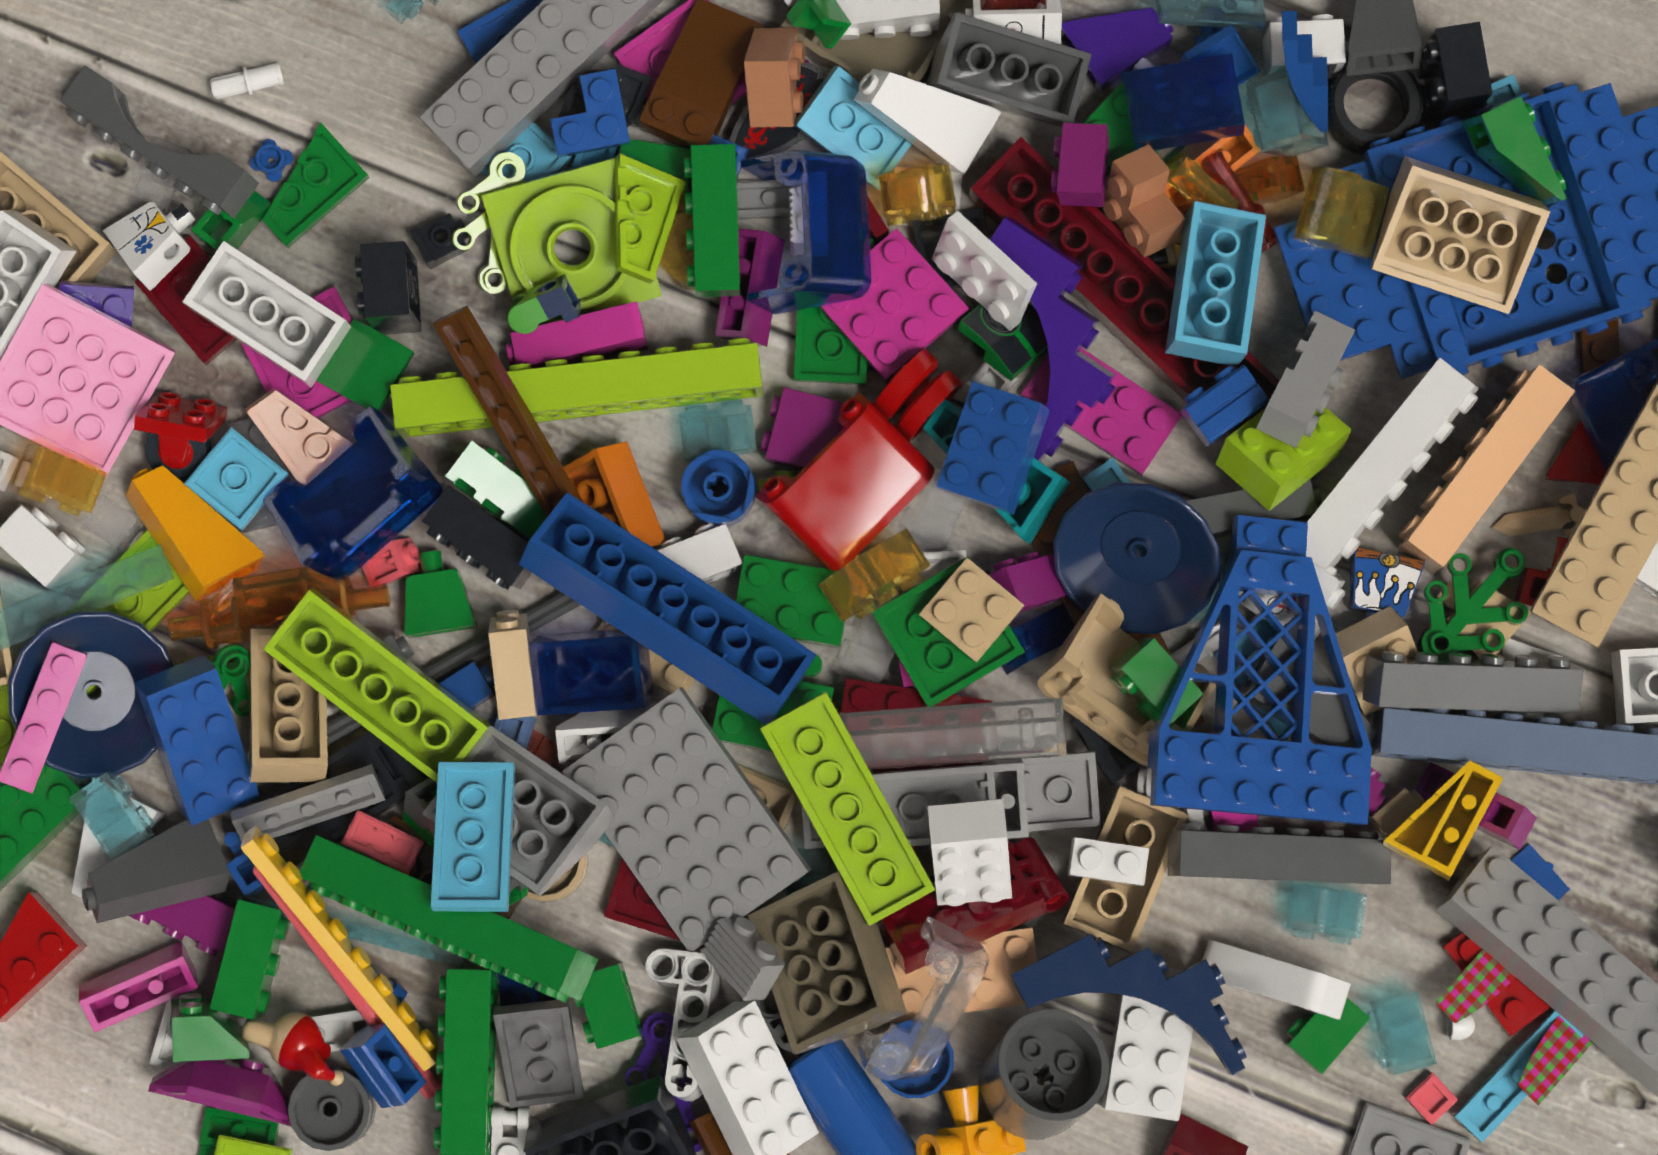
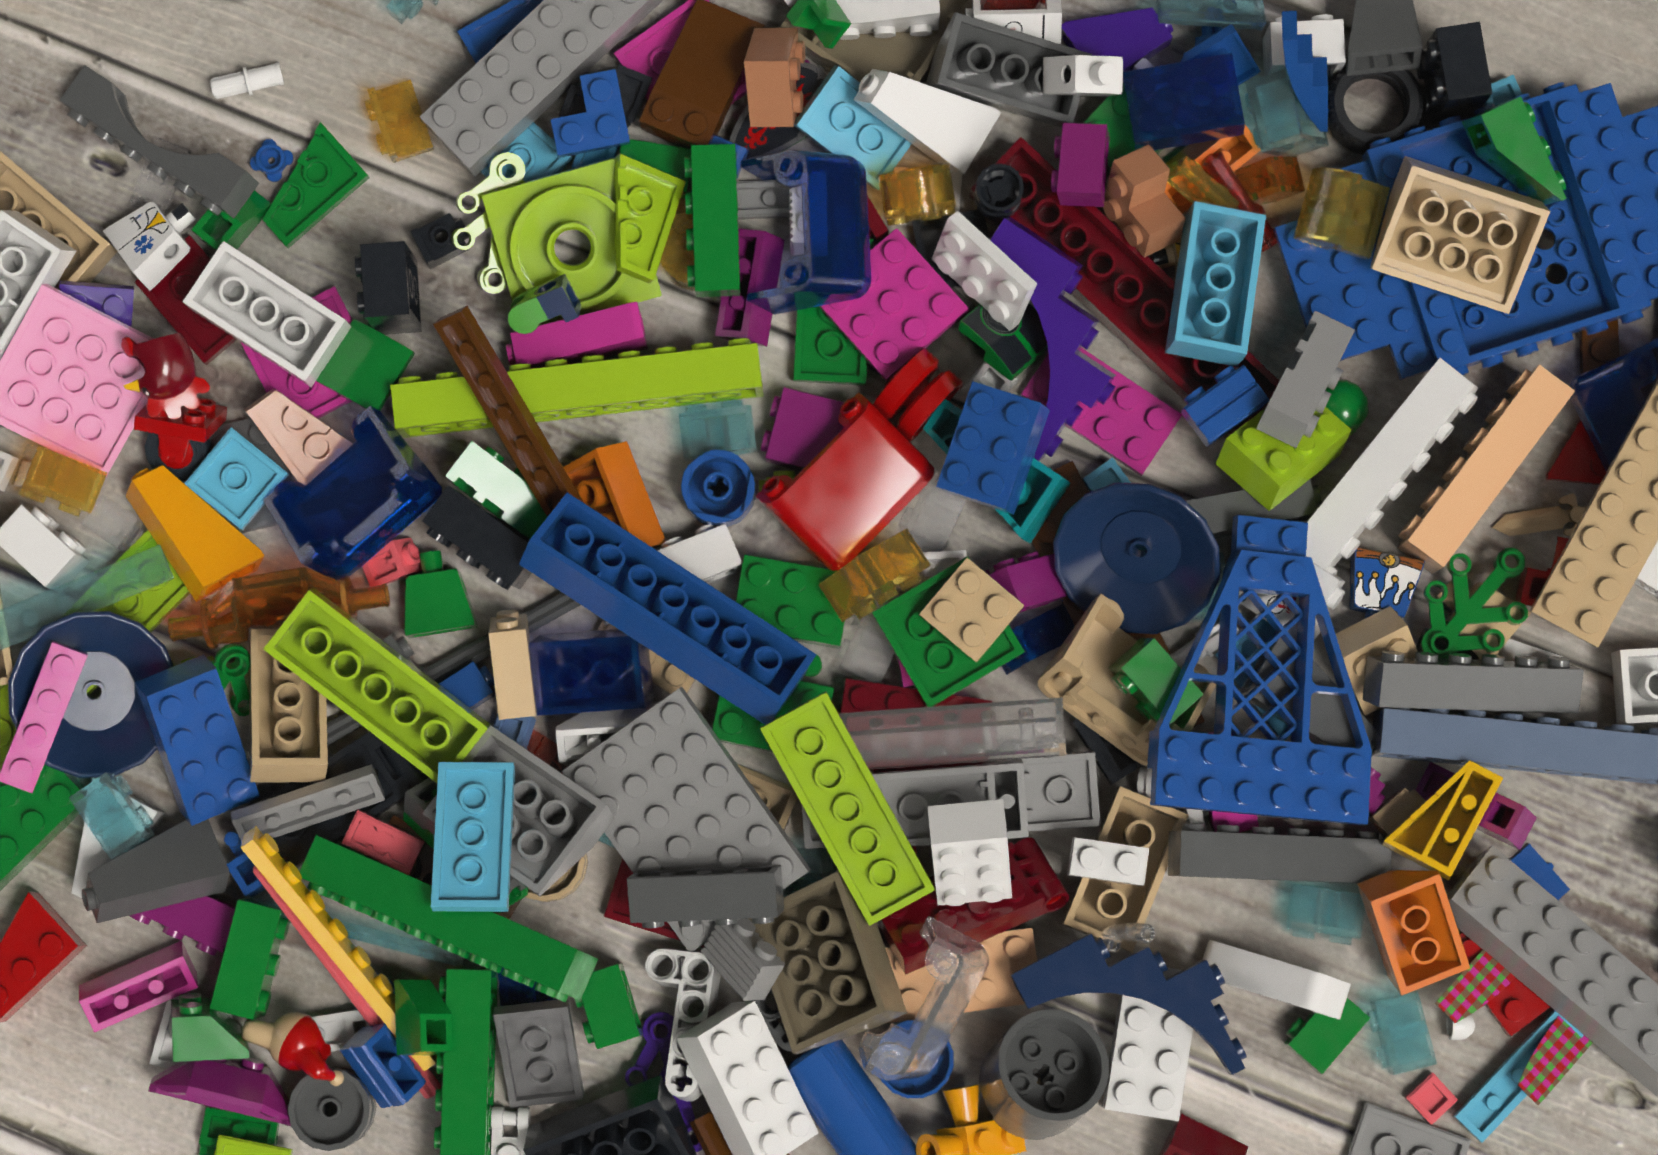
(169, 374): none -> dark red piece
(399, 120): none -> clear yellow bracket
(421, 1019): none -> green slope
(705, 895): none -> dark grey brick
(998, 191): none -> black wheel
(1088, 75): none -> white torso
(1127, 932): none -> clear arm
(1348, 404): none -> green hair
(1413, 928): none -> orange slope

